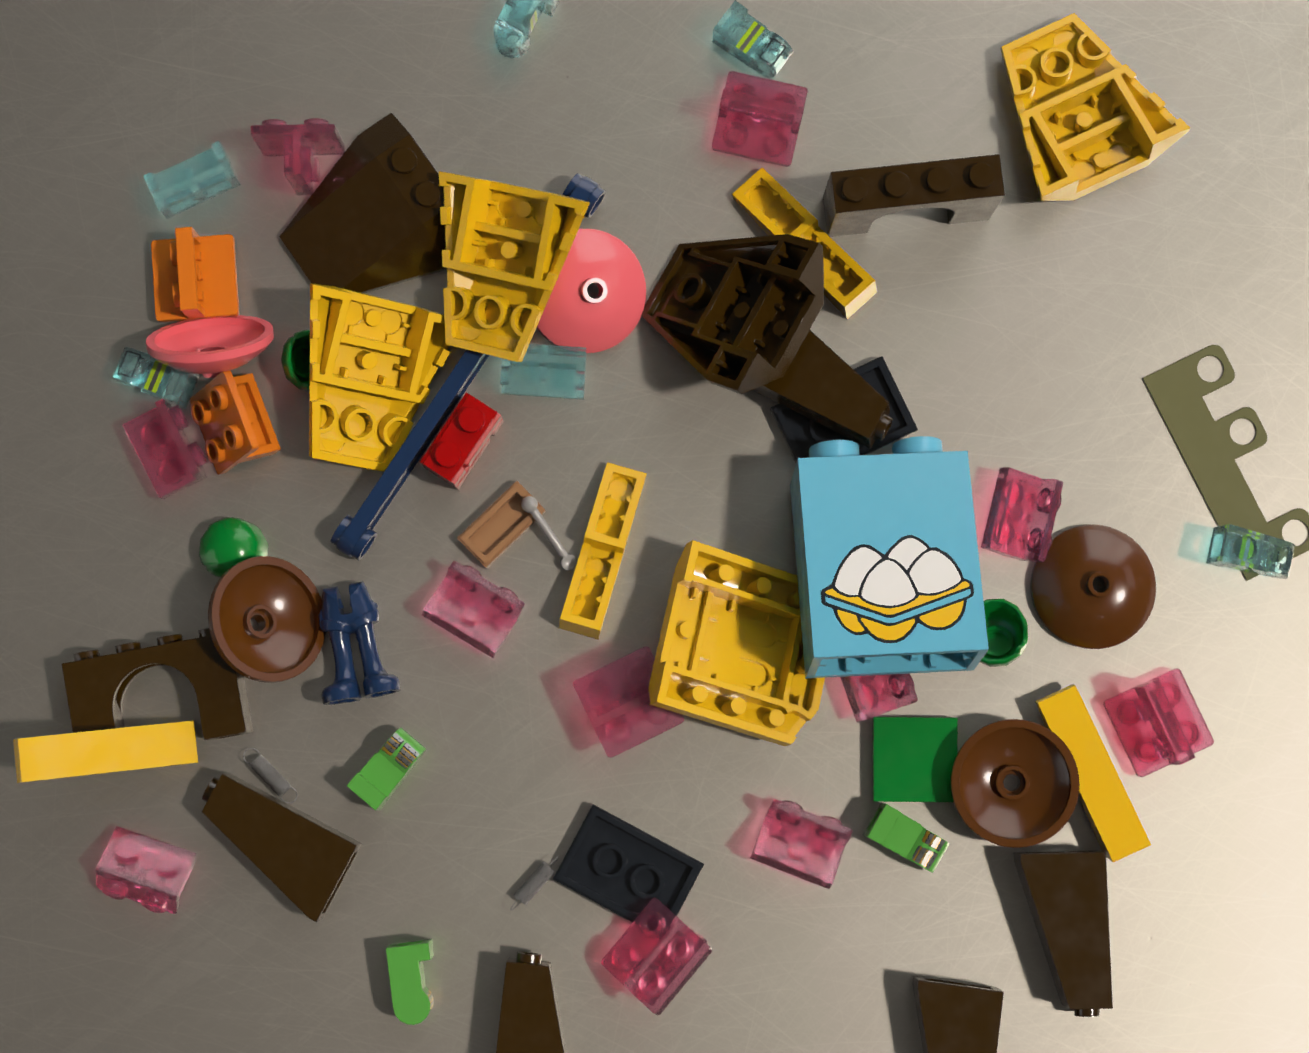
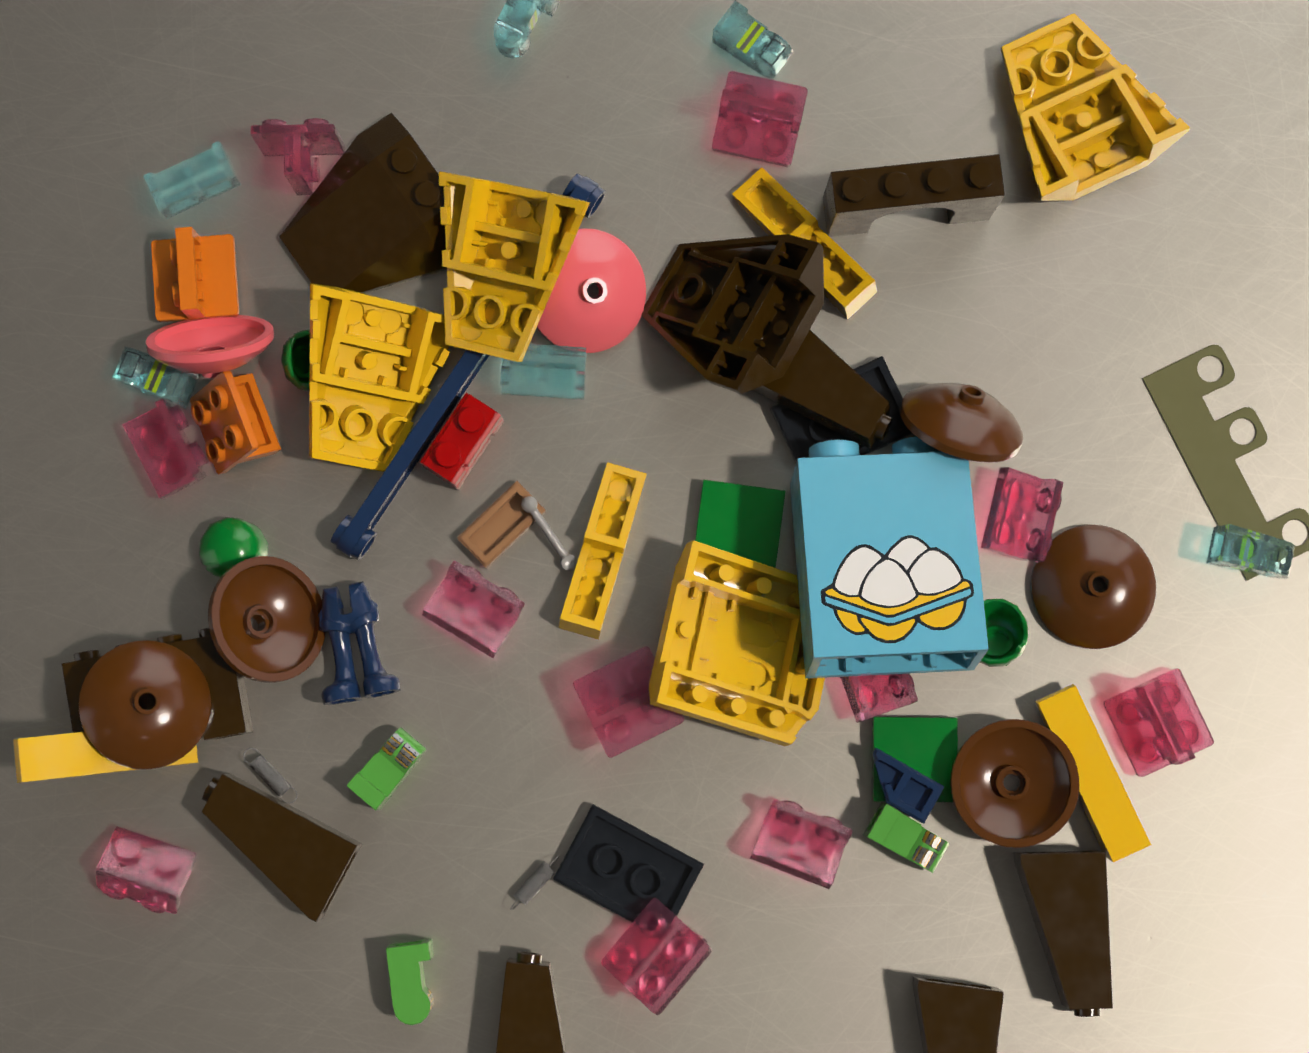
(140, 736): none -> reddish brown dish
(741, 520): none -> green tile
(906, 787): none -> dark blue tile
(962, 422): none -> reddish brown dish

